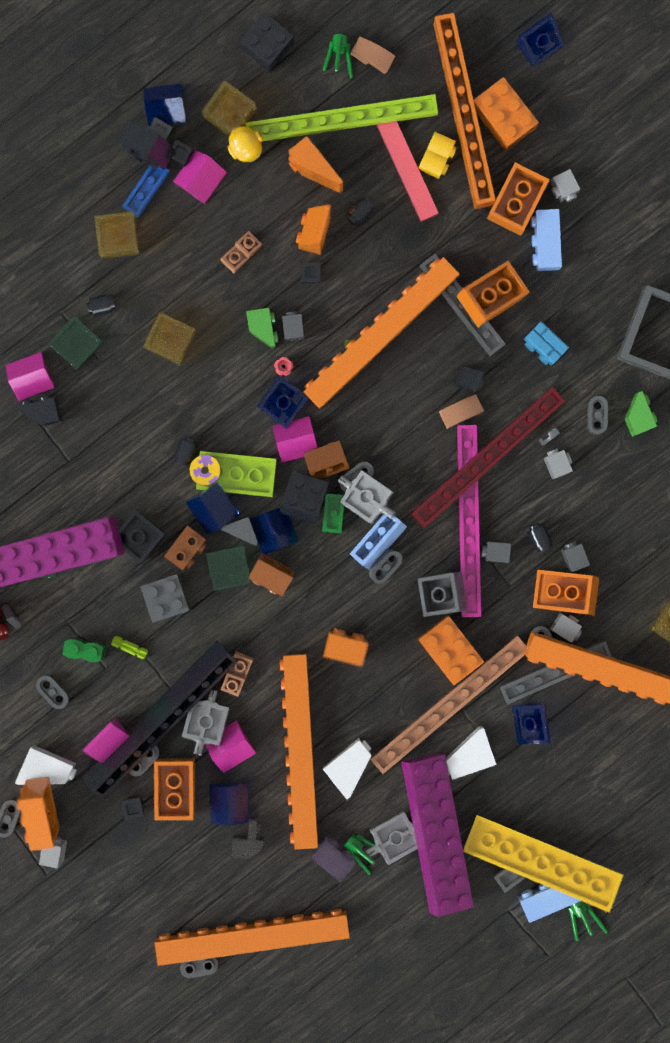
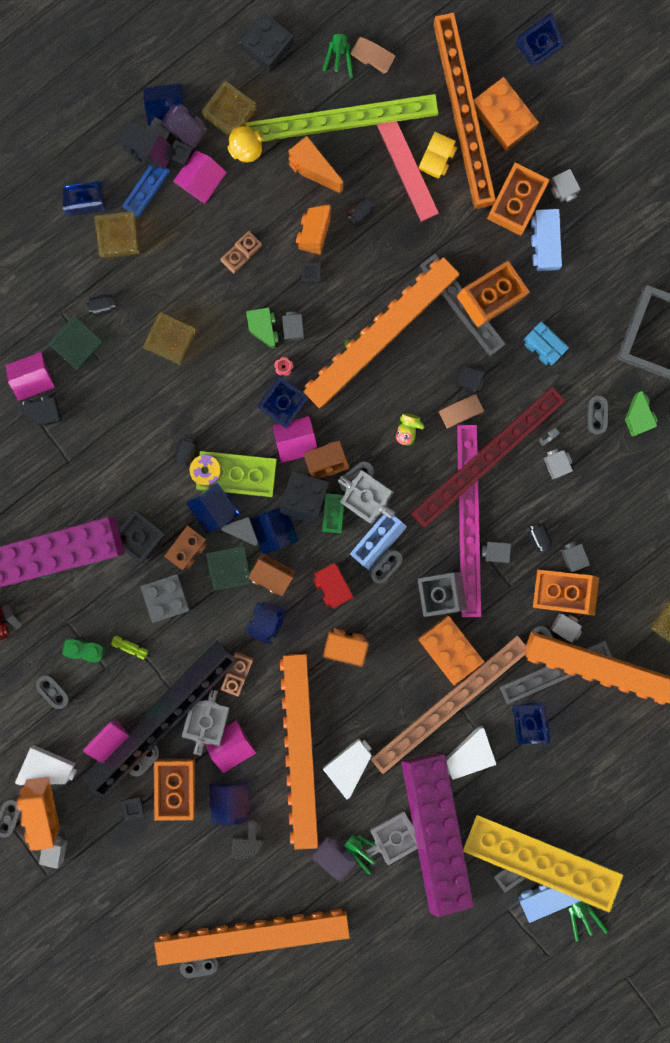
(83, 198): none -> clear blue slope
(184, 126): none -> clear purple brick
(266, 622): none -> clear blue brick
(333, 585): none -> red brick
(407, 430): none -> animal

